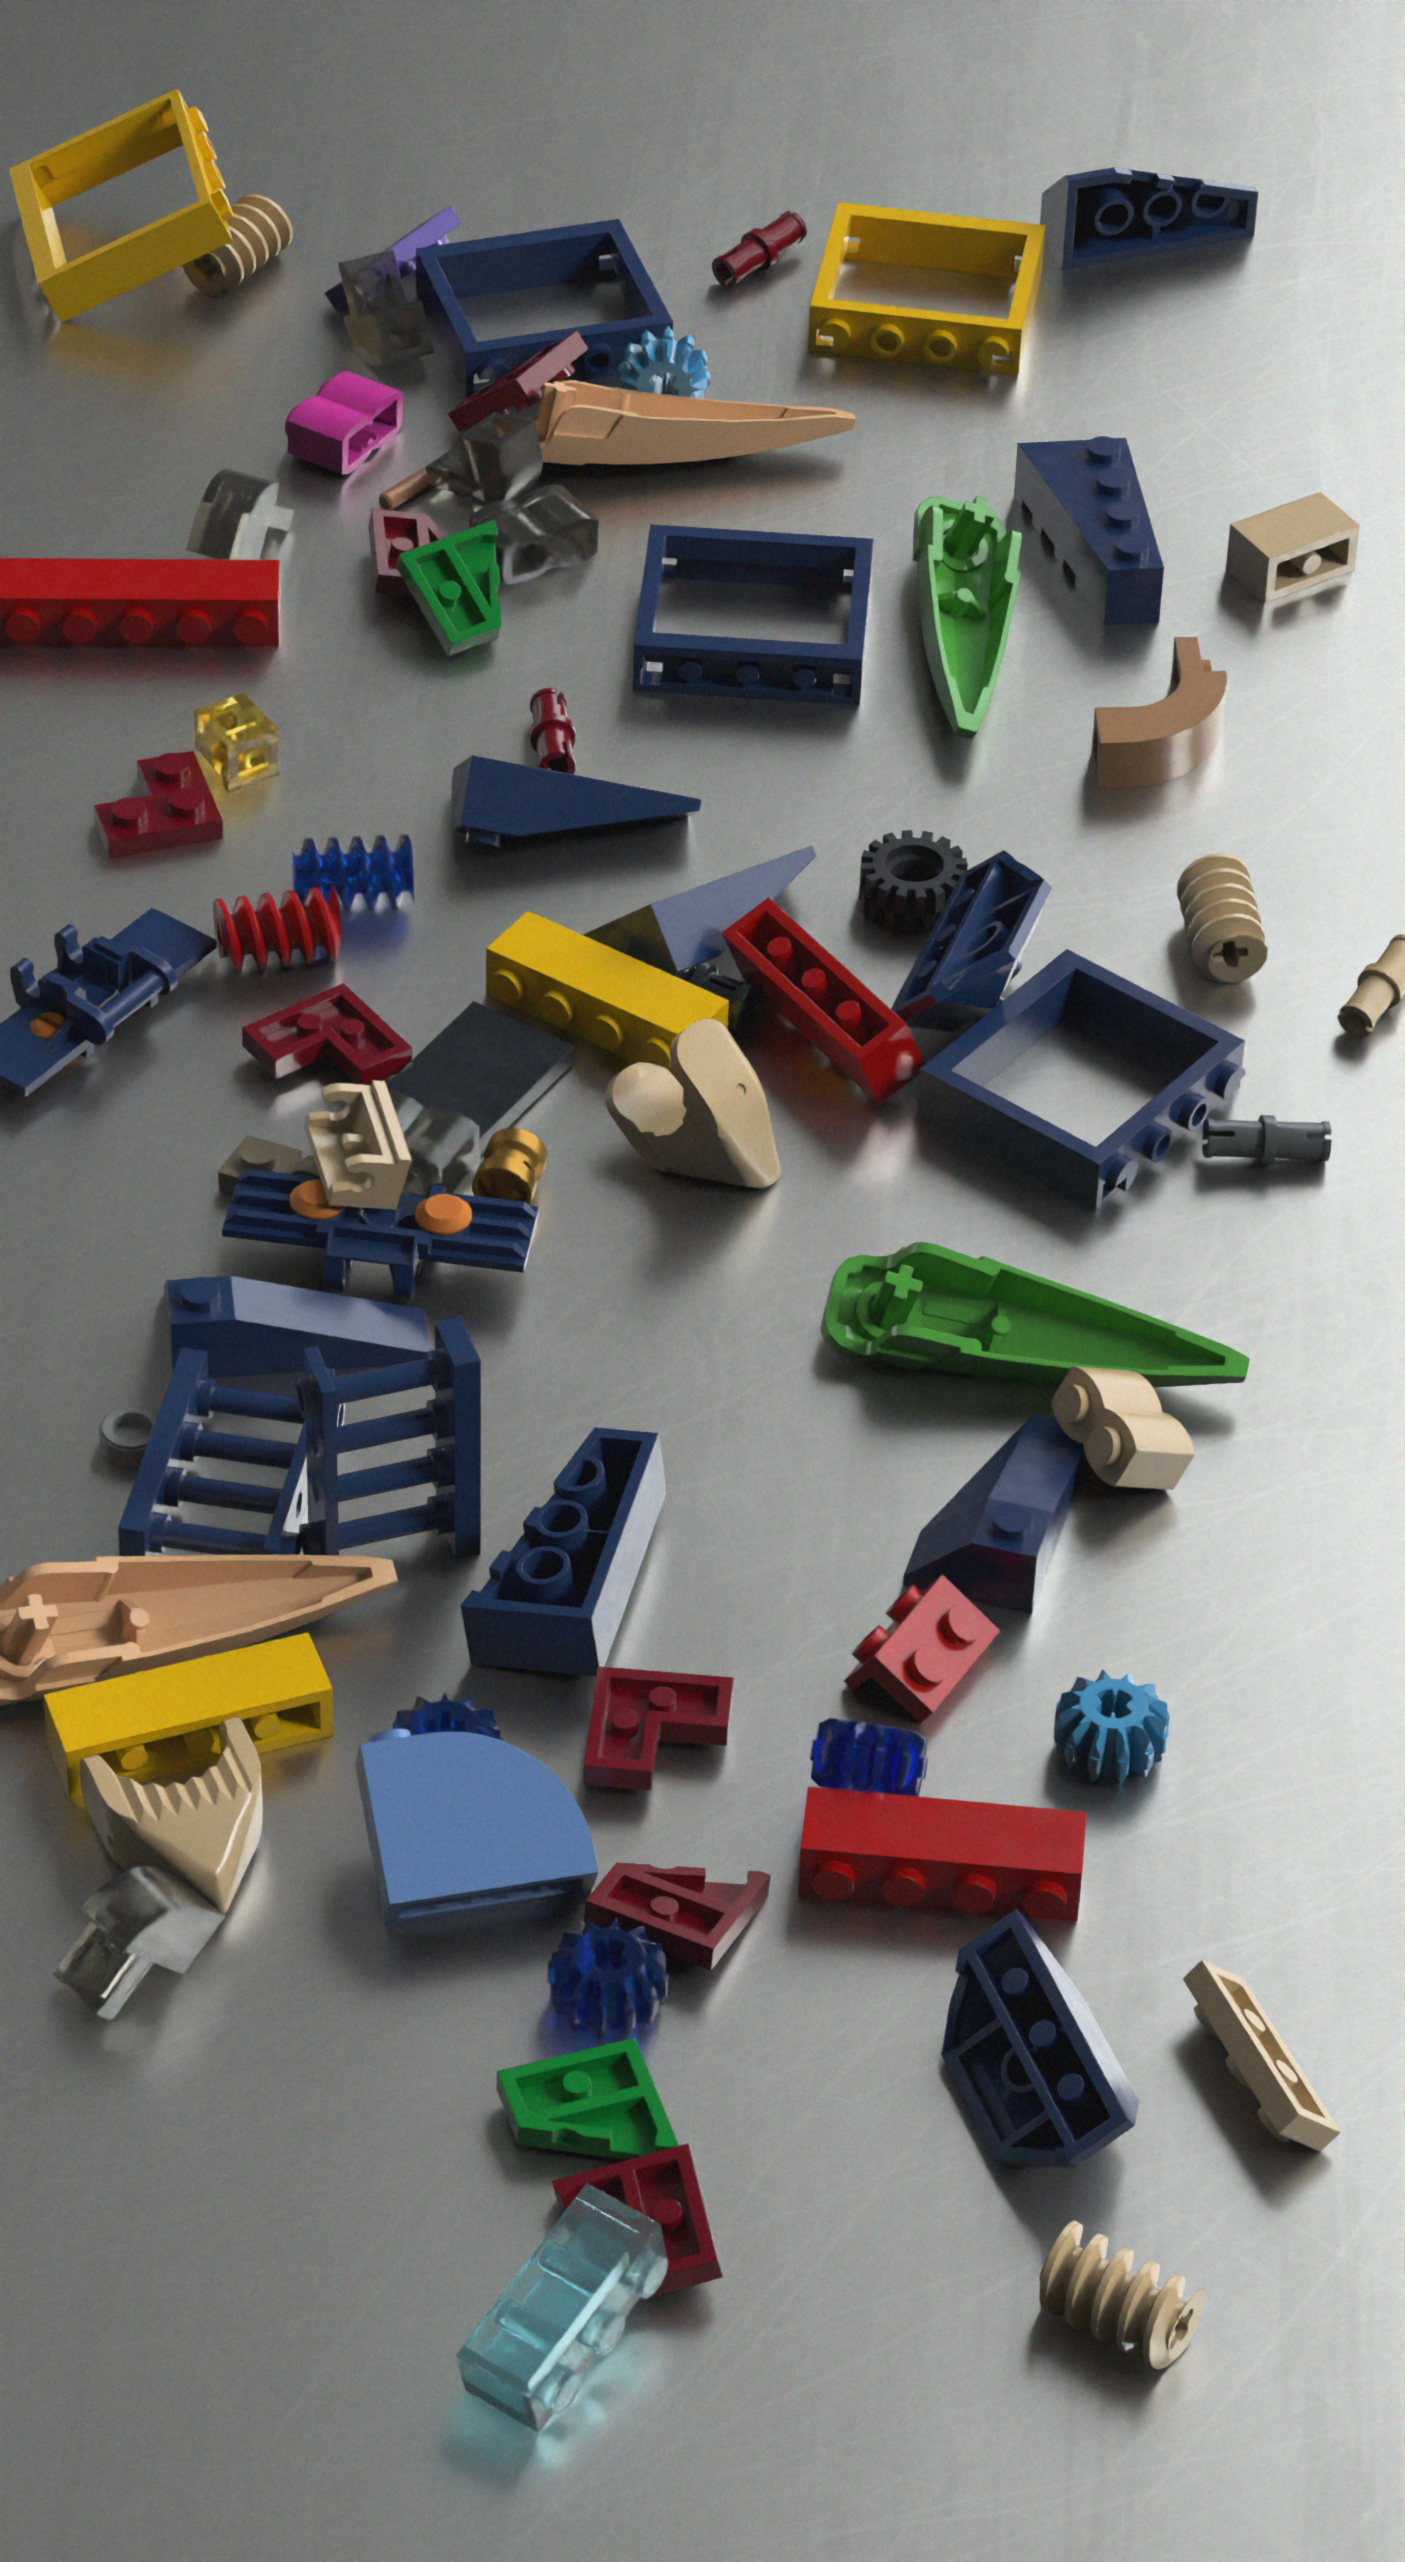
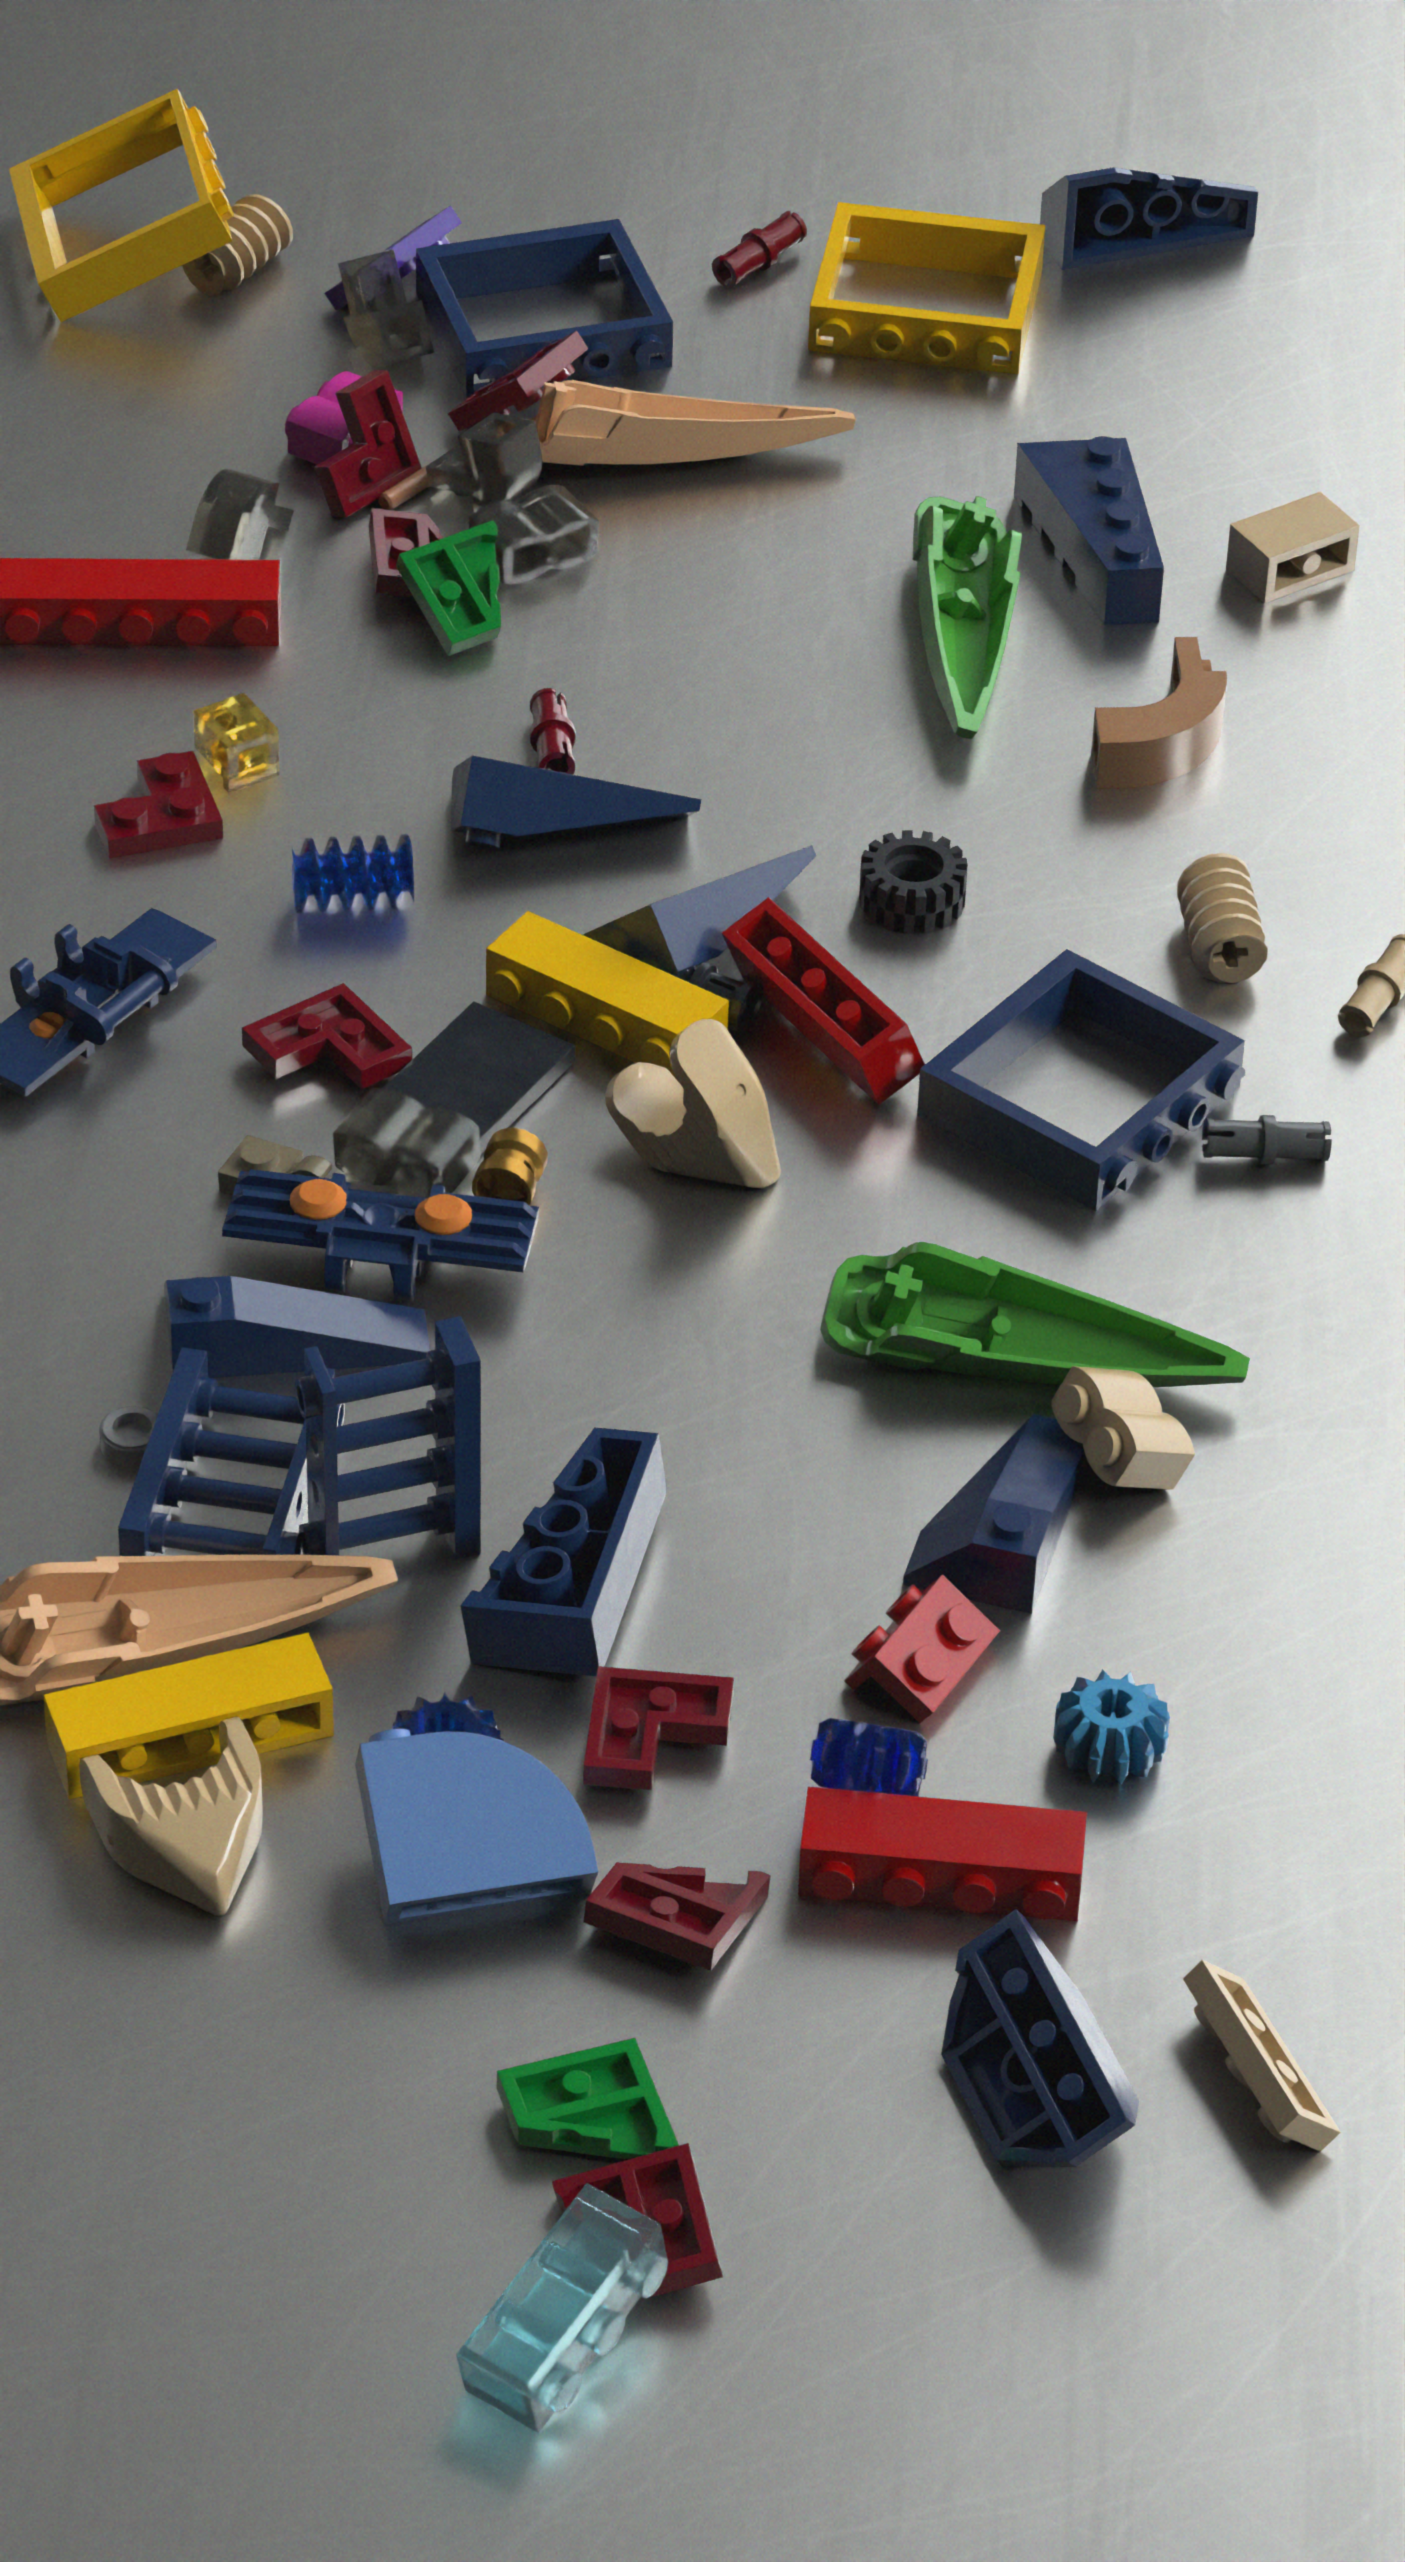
(134, 1923): clear smoke brick -> none
(278, 929): red piece -> none
(359, 1148): tan hinge -> none
(380, 448): none -> dark red plate
(608, 1978): clear blue gear -> none
(669, 357): dark azure gear -> none
(753, 665): dark blue window -> none
(974, 946): dark blue wedge -> none
(1116, 2301): tan piece -> none

